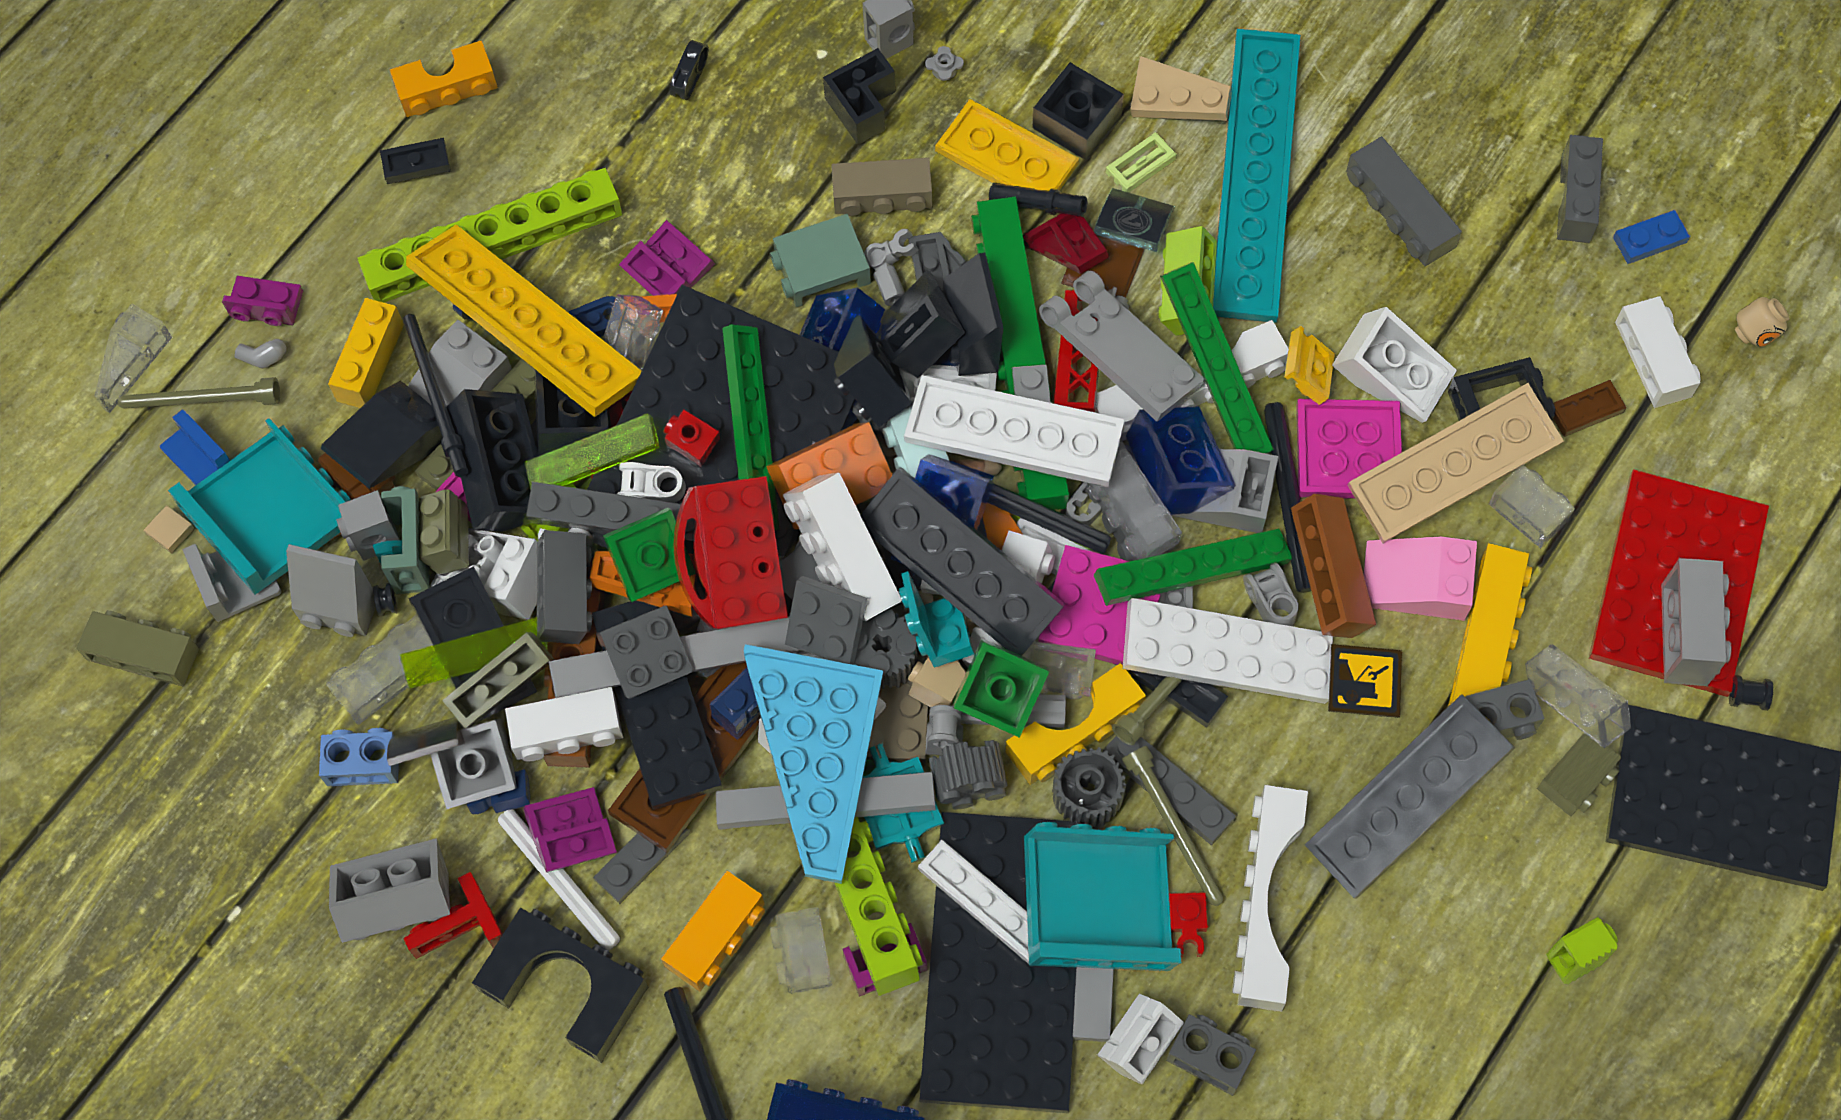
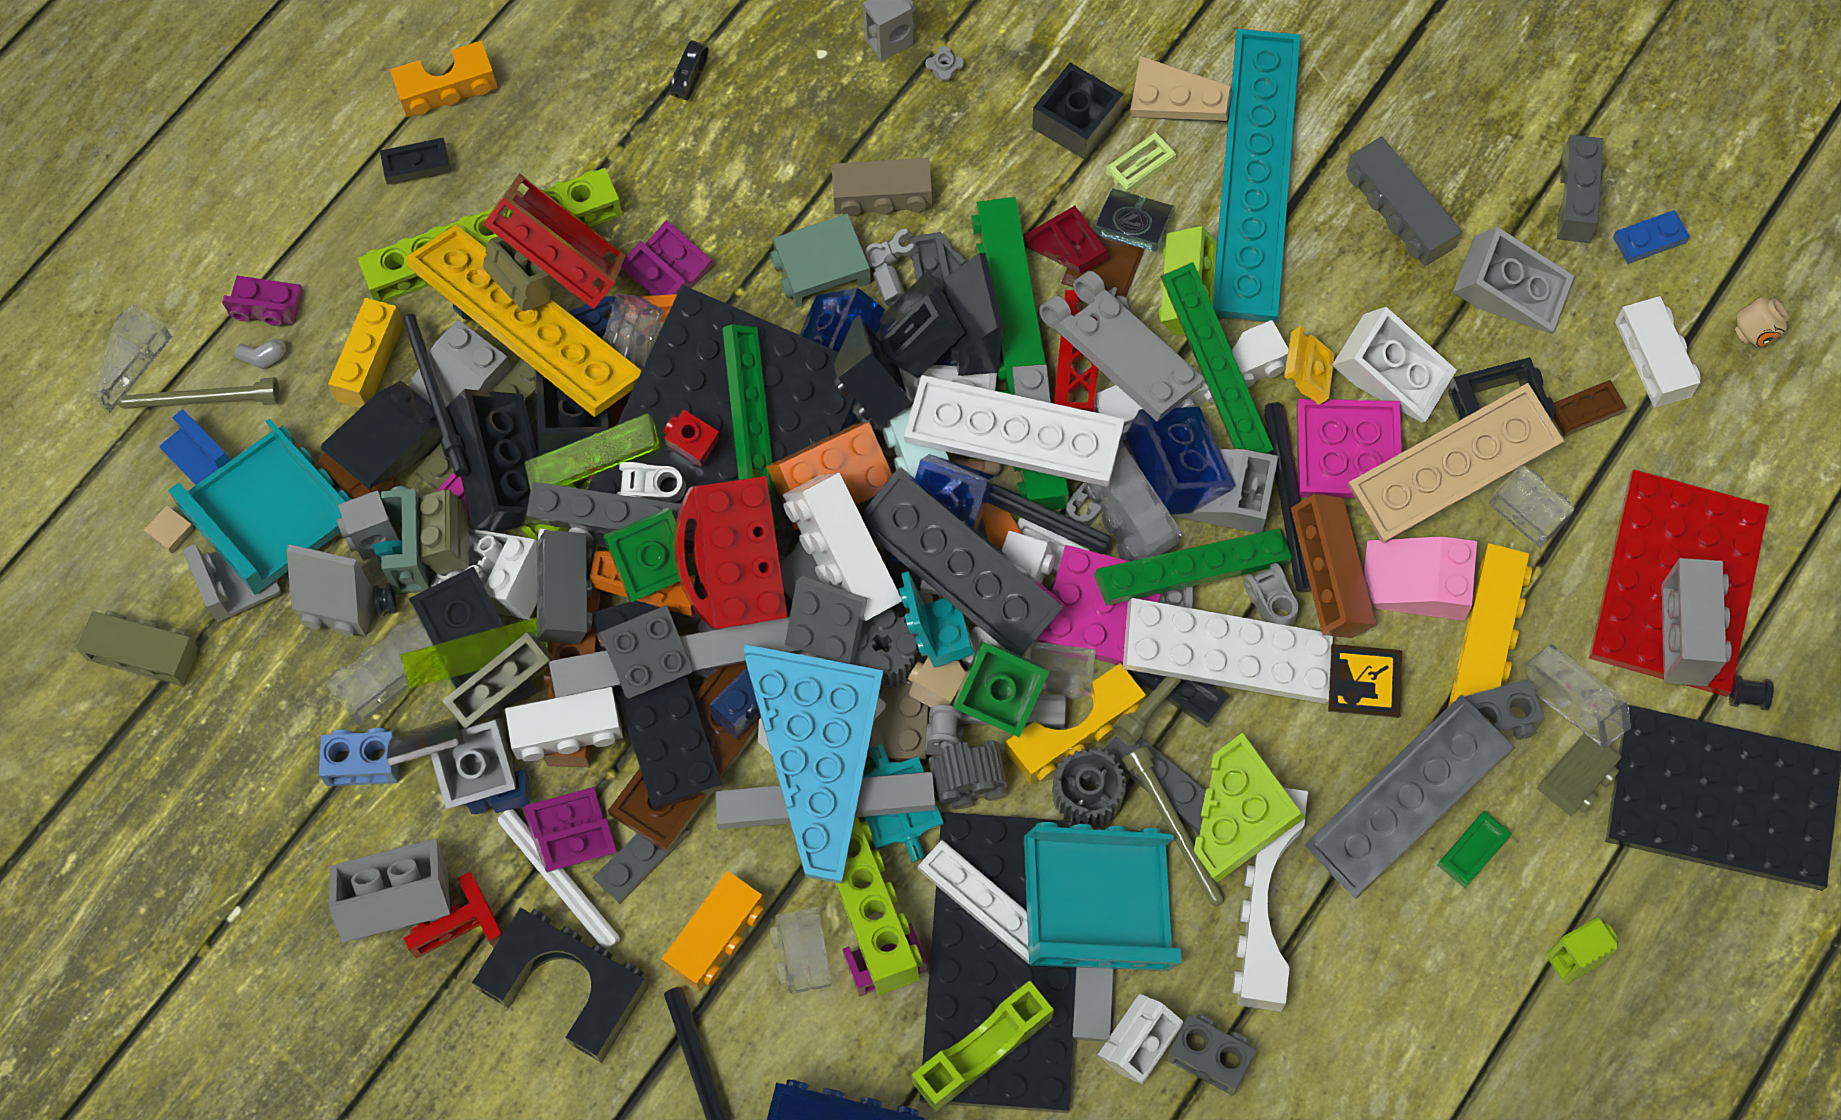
(517, 275): none -> olive brick
(556, 241): none -> red window
(855, 94): black brick -> none
(993, 1040): none -> lime arch
(1004, 150): yellow tile -> none
(1049, 201): black pin -> none
(1188, 916): red plate -> none
(1241, 809): none -> lime plate
(1474, 849): none -> green tile
(1513, 281): none -> light grey slope

